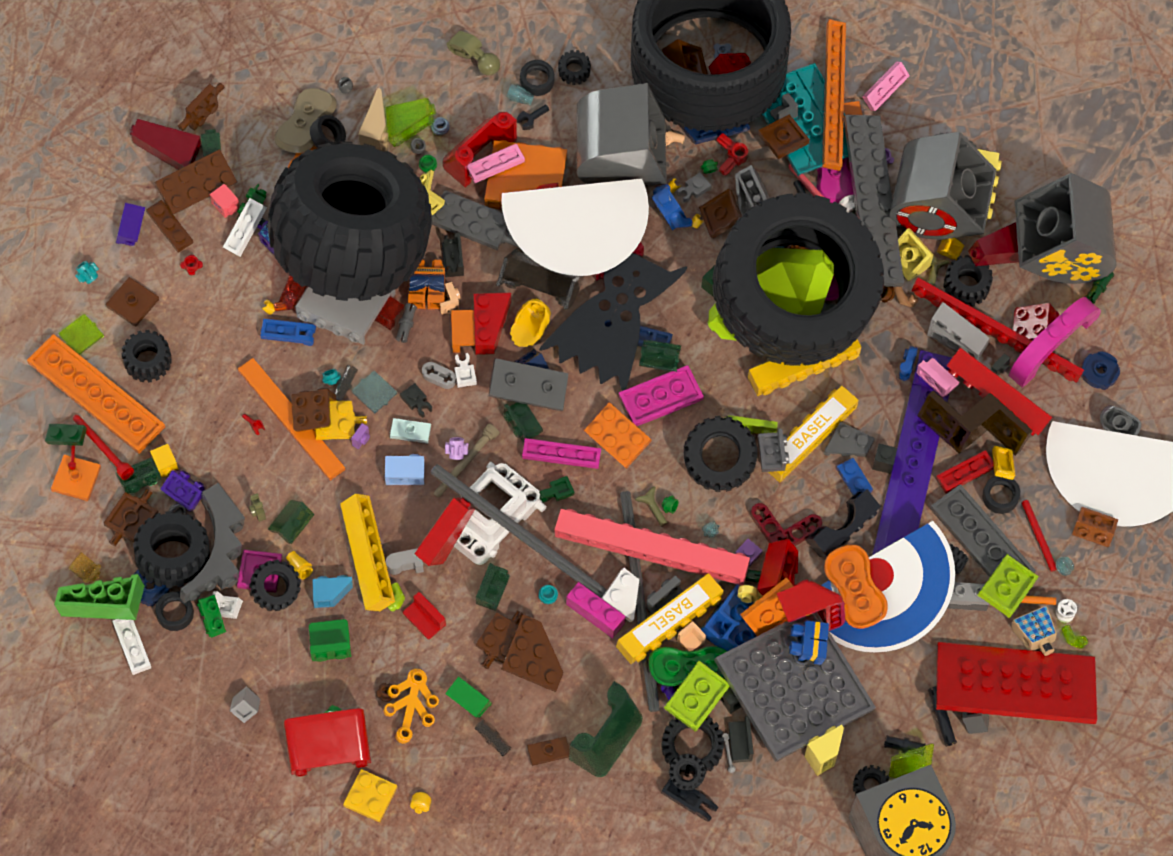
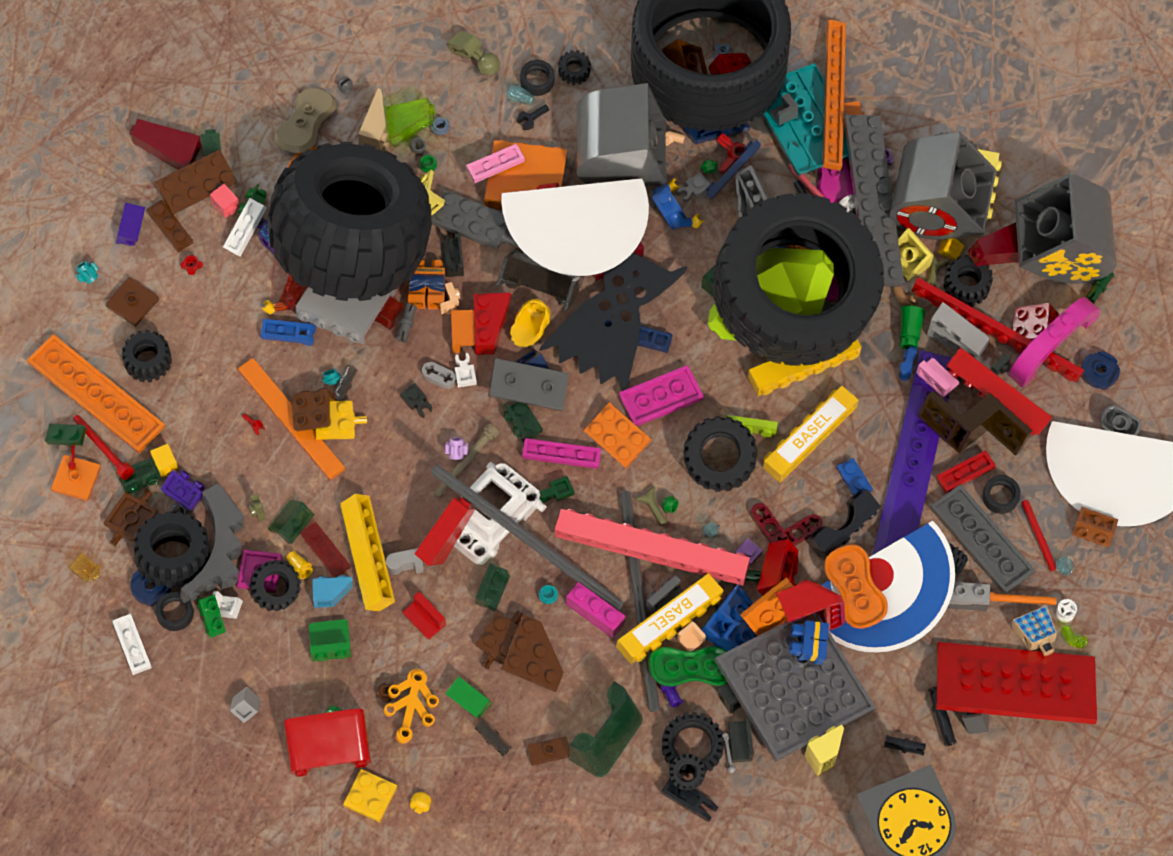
(81, 334): clear neon green piece -> none
(102, 599): bright green wedge -> none
(201, 107): reddish brown plate -> none
(325, 550): none -> clear red plate
(333, 124): black tyre -> none
(361, 436): medium lavender plate -> none
(374, 392): clear light blue piece -> none
(398, 596): lime arm -> none
(404, 470): light blue brick -> none
(410, 430): light aqua plate -> none
(498, 127): red windscreen -> none
(623, 593): white wing -> none
(660, 355): clear green hinge -> none
(697, 696): lime tile -> none
(720, 213): reddish brown plate -> none
(748, 594): light yellow plate -> none
(750, 149): none -> dark blue plate
(773, 451): flat silver bracket -> none
(783, 136): reddish brown plate -> none
(849, 442): dark grey wing -> none
(865, 773): black tyre -> none
(884, 458): pearl dark grey brick -> none
(885, 86): bright pink plate -> none
(888, 294): reddish brown plate -> none
(910, 326): none -> green plant
(911, 760): clear neon green wing -> none
(1003, 462): yellow tile -> none
(1008, 585): lime tile -> none

